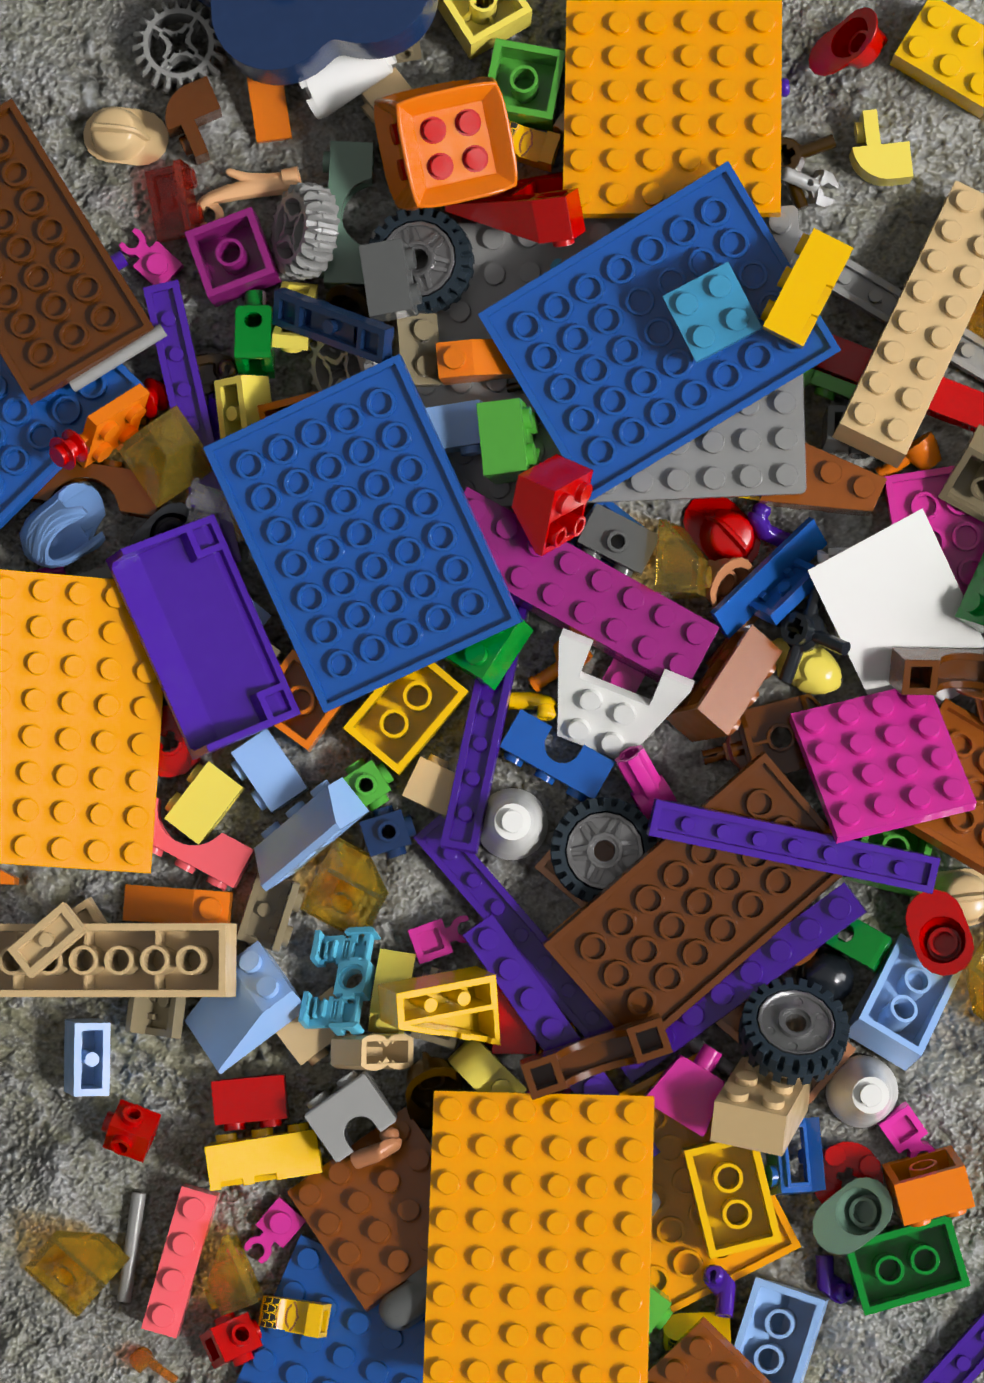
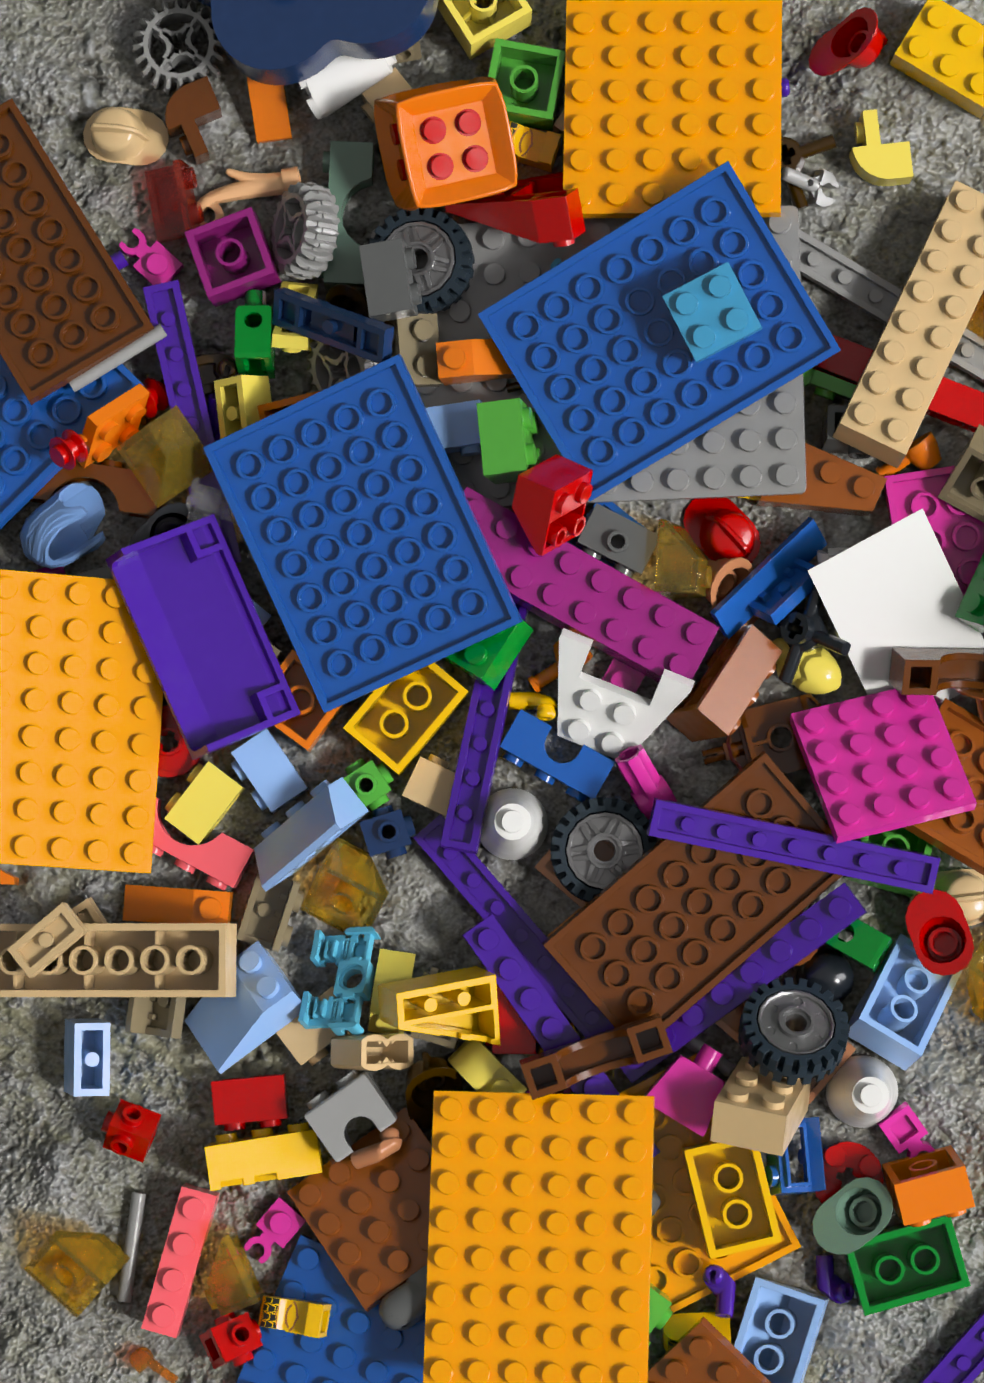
(434, 940): dark pink plate -> none
(762, 527): dark purple arm -> none
(806, 287): yellow wedge -> none

